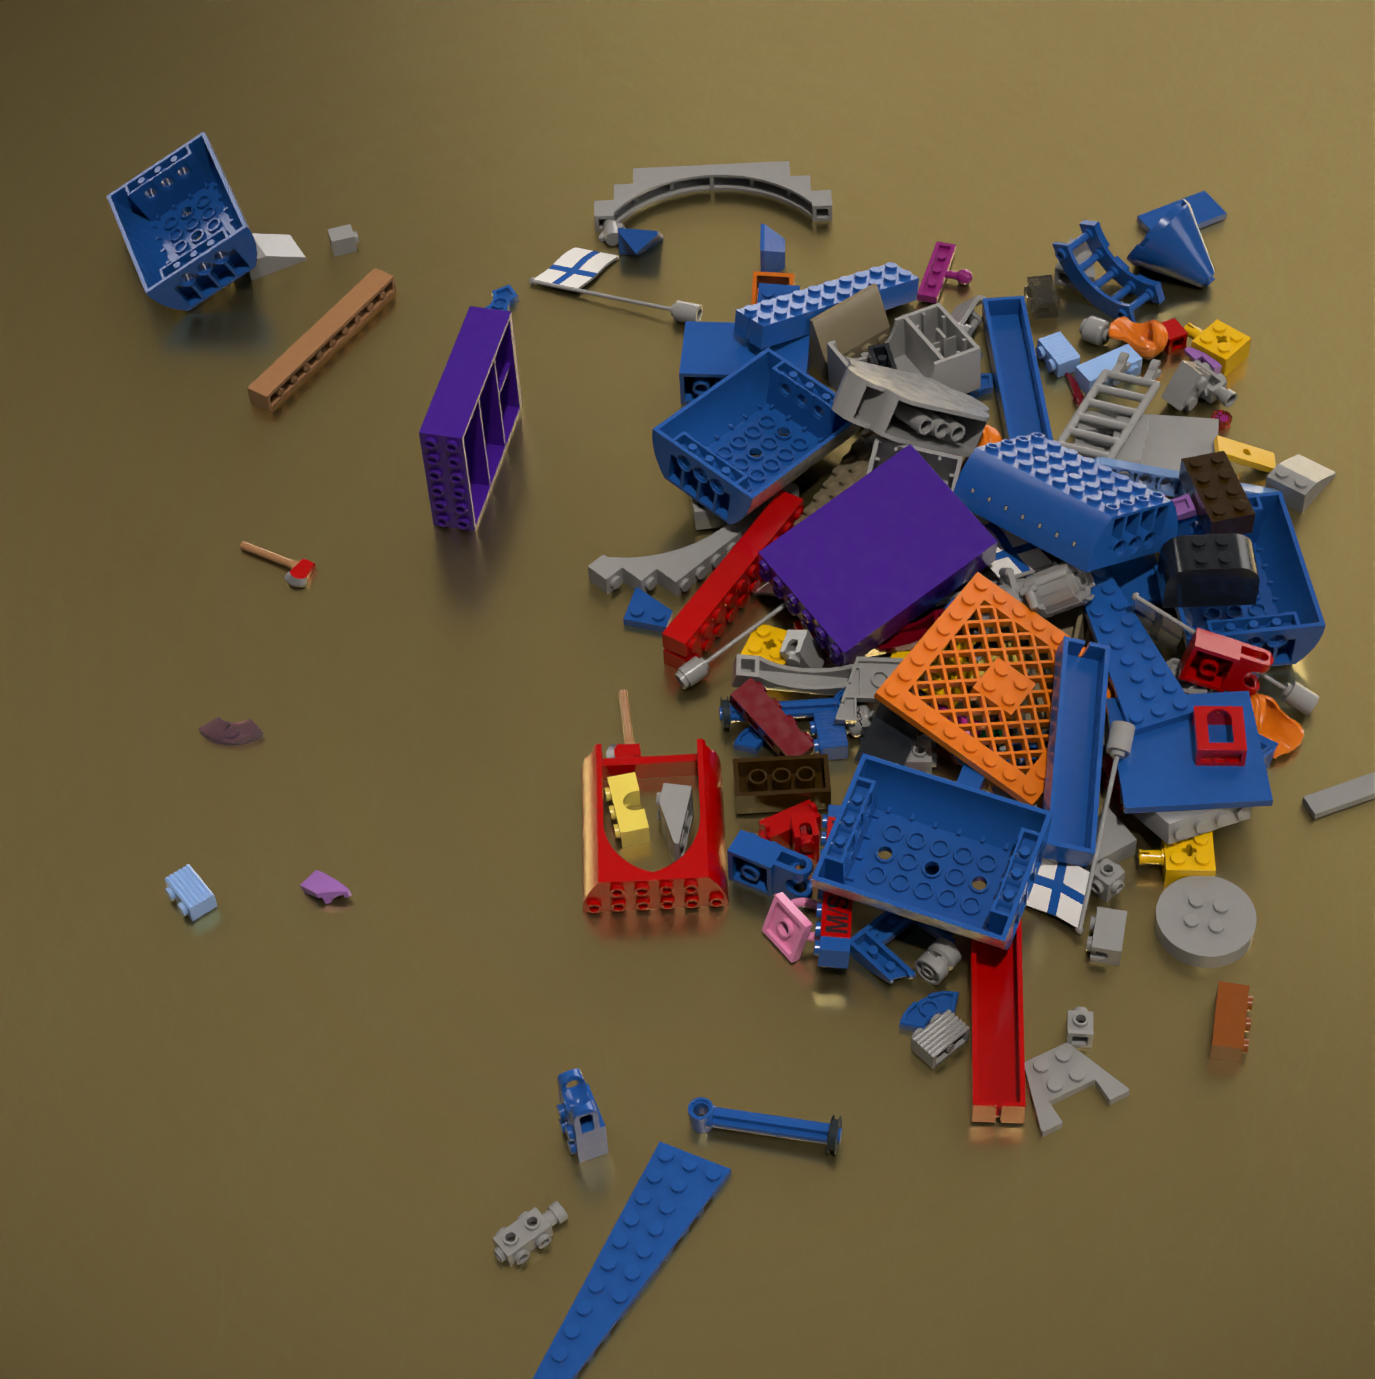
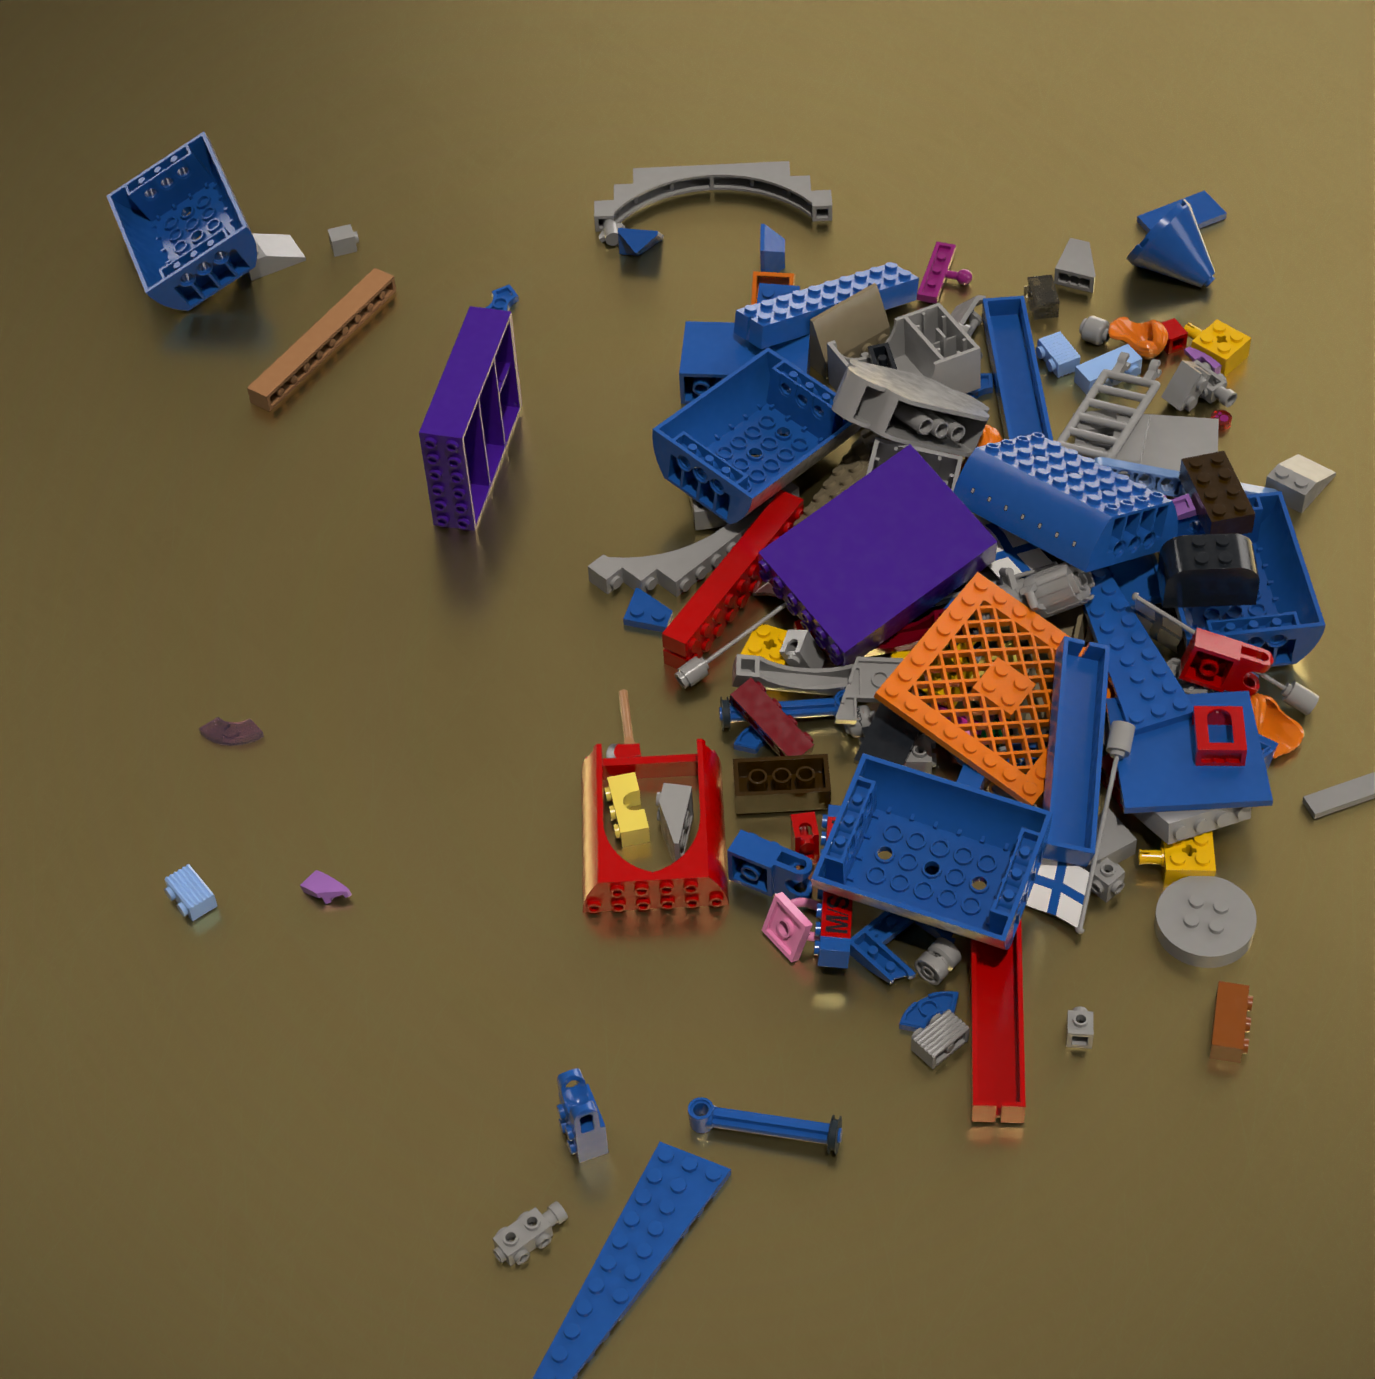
(299, 572): piece -> none
(581, 266): flag -> none
(778, 826): red brick -> none
(830, 736): blue brick -> none
(1062, 1074): light grey wing -> none
(1077, 394): dark red piece -> none
(1107, 936): light grey brick -> none
(1116, 269): blue fence -> none
(1245, 454): yellow tile -> none

